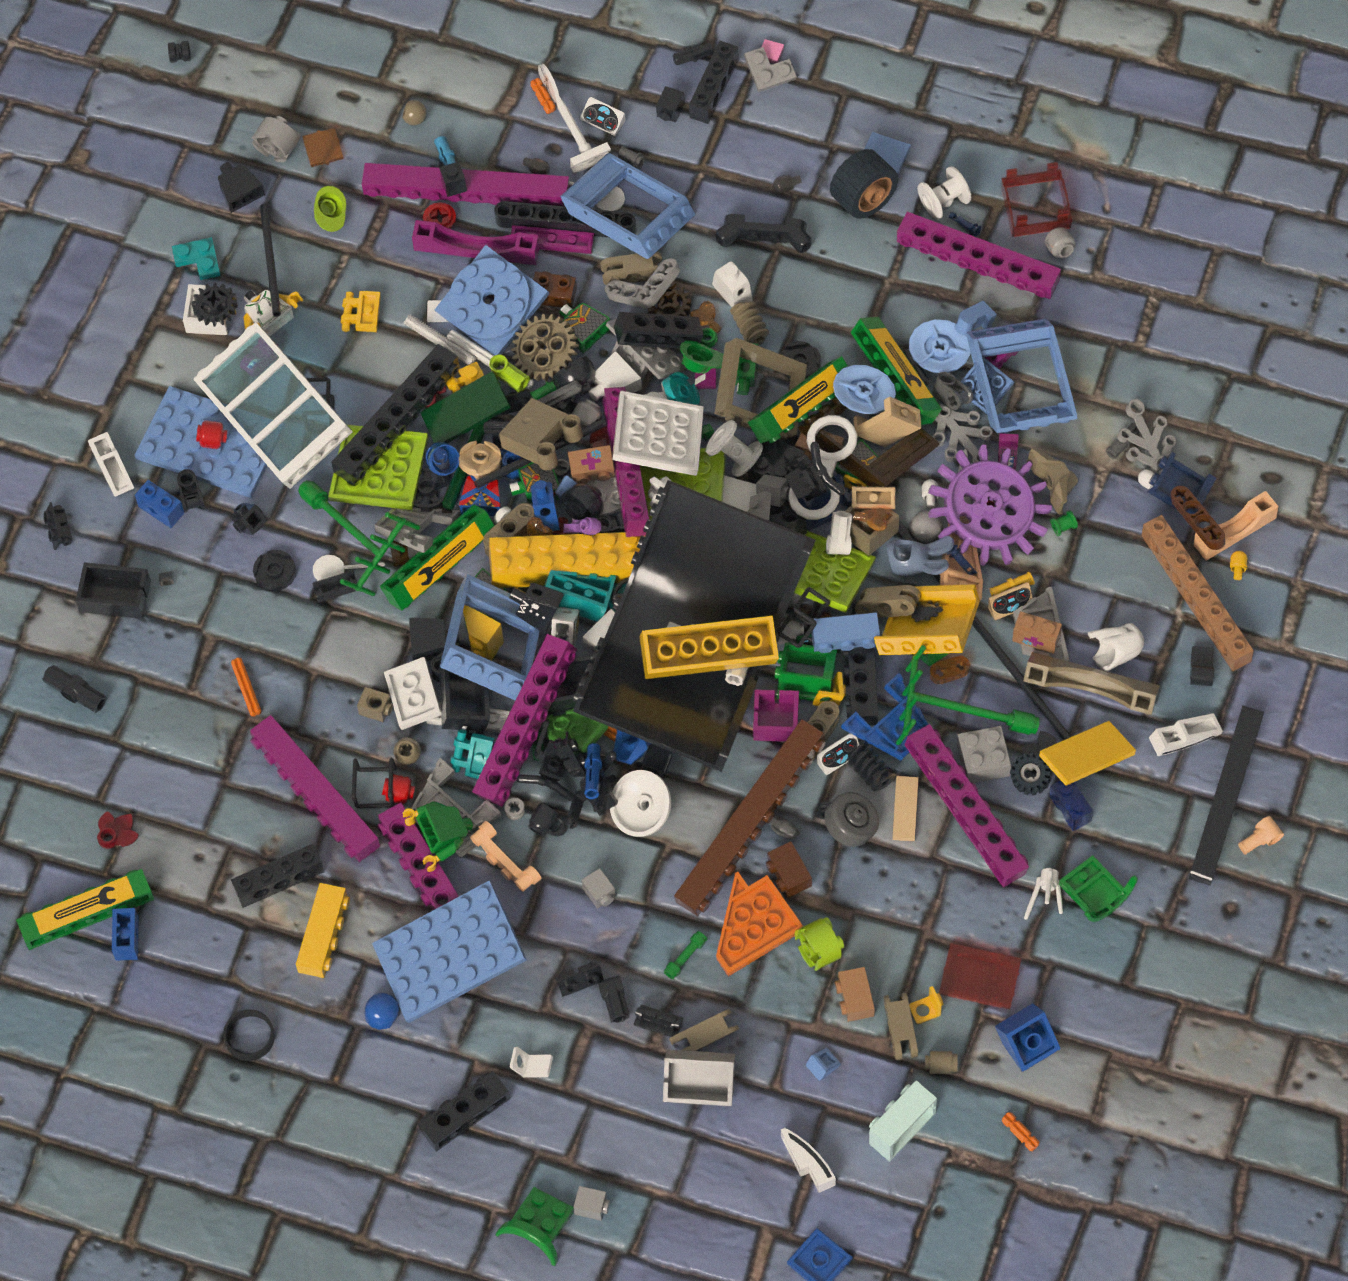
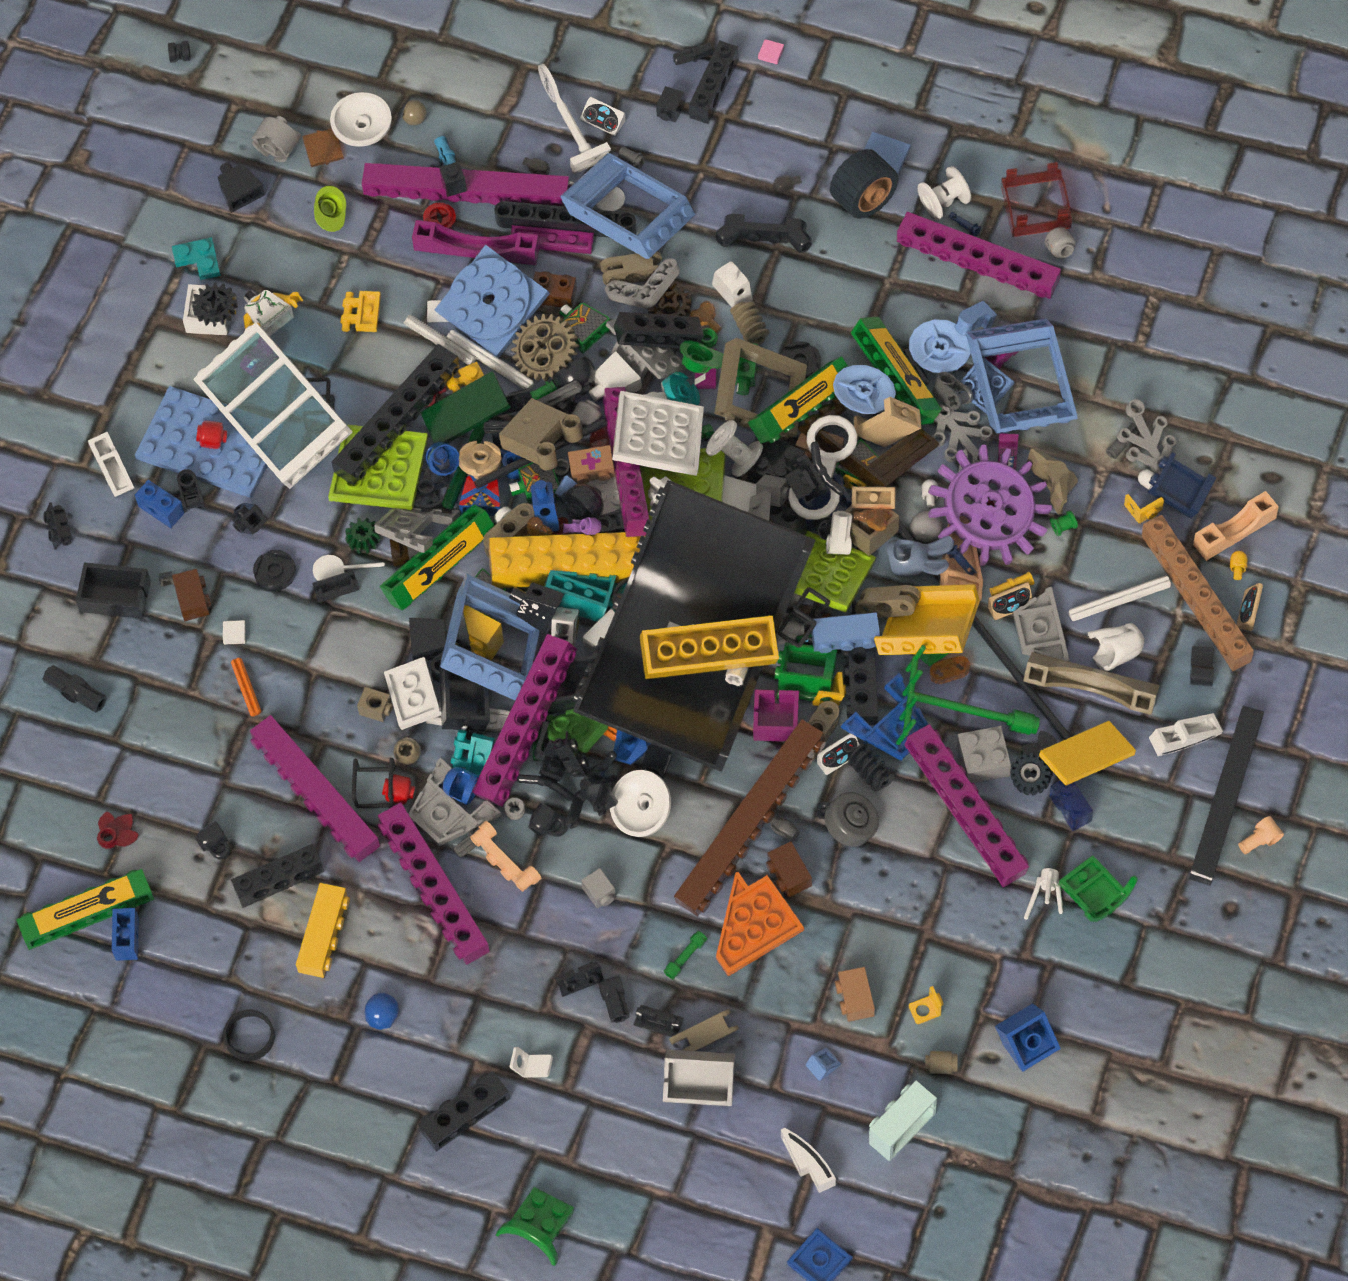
(190, 594): none -> reddish brown brick
(211, 838): none -> black piece
(234, 632): none -> white tile
(270, 260): black piece -> none
(318, 499): green piece -> none
(359, 111): none -> white dish
(359, 542): none -> dark green gear
(442, 829): green torso -> none
(449, 951): medium blue plate -> none
(460, 784): none -> blue helmet
(509, 373): lime piece -> none
(543, 96): orange axle -> none
(591, 1203): light grey brick -> none
(593, 765): blue pin -> none
(767, 75): light grey plate -> none
(819, 943): lime brick -> none
(823, 530): none -> black wheel
(900, 1025): dark tan piece -> none
(905, 808): tan tile -> none
(926, 610): black piece -> none
(980, 976): clear red piece -> none
(1020, 1131): orange axle -> none
(1037, 632): medium nougat brick -> none
(1119, 598): none -> white axle
(1147, 512): none -> yellow bracket
(1198, 517): reddish brown beam -> none
(1249, 607): none -> slope

